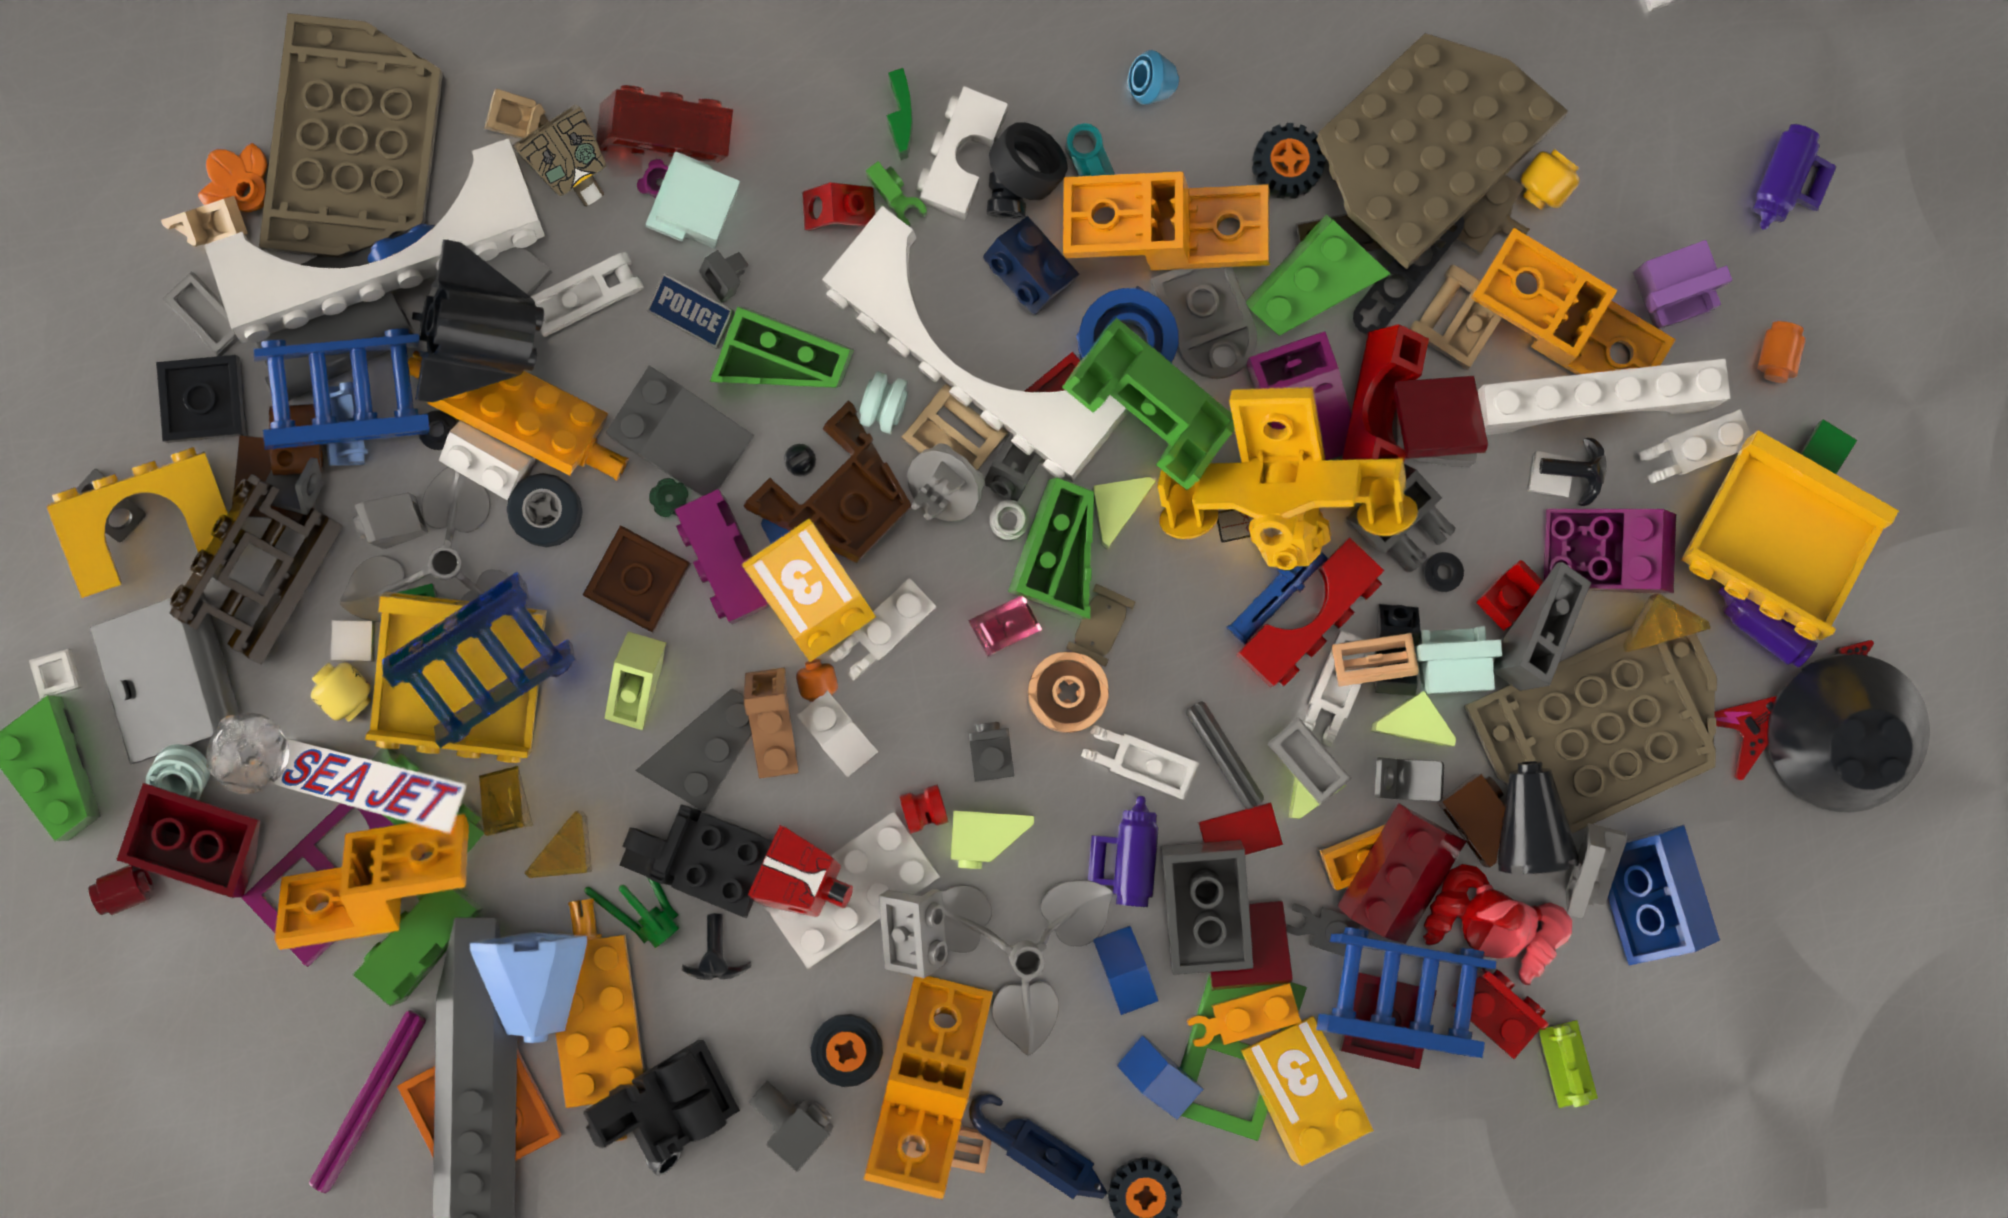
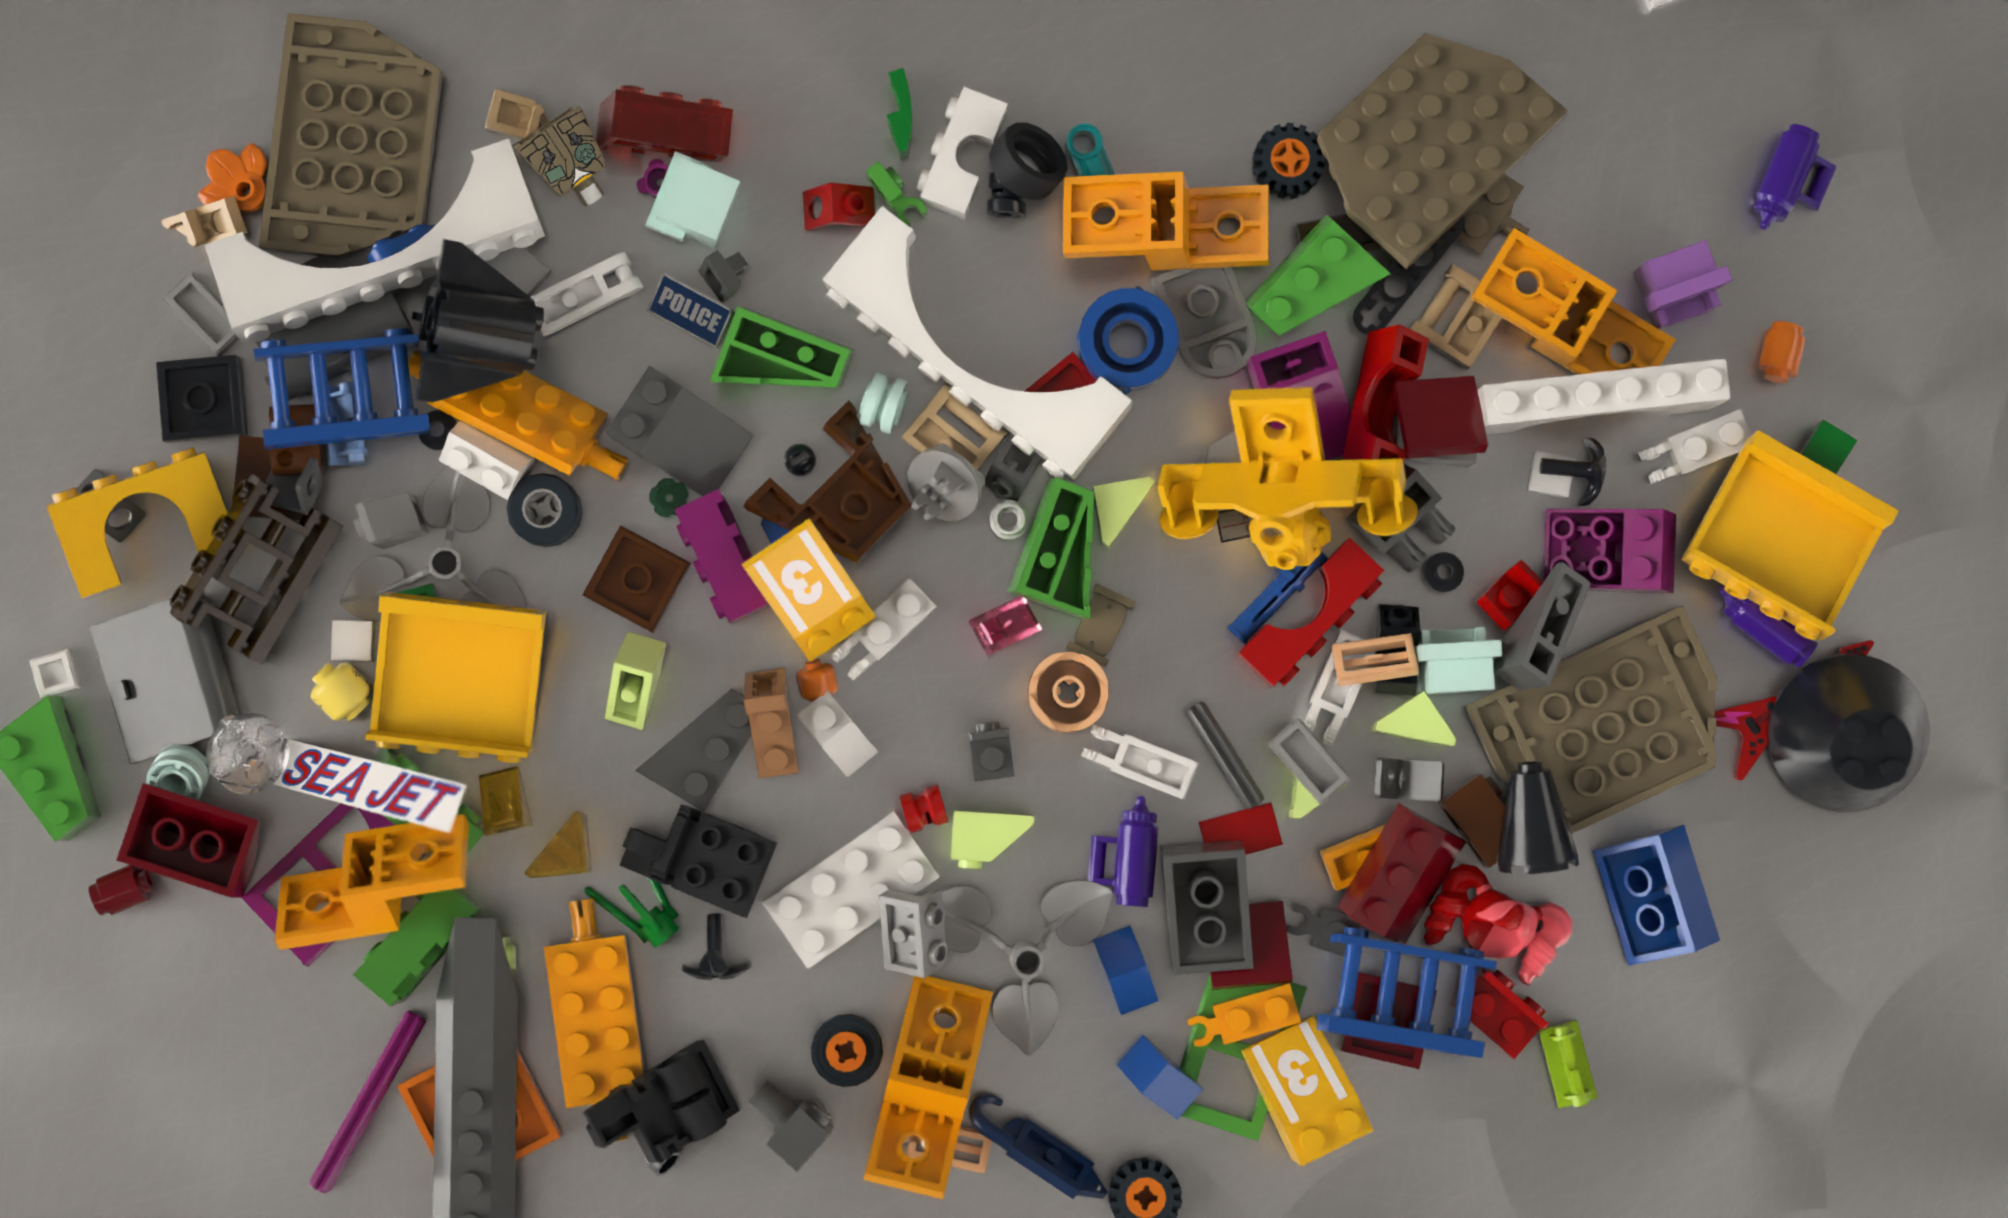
(475, 622): fence -> none
(531, 980): light blue slope -> none
(798, 877): red torso -> none
(1030, 265): dark blue bracket -> none
(1152, 78): dark azure cone -> none
(1158, 396): bright green bracket -> none
(1549, 179): yellow head -> none
(1596, 870): light grey bracket -> none
(1661, 622): clear yellow slope -> none

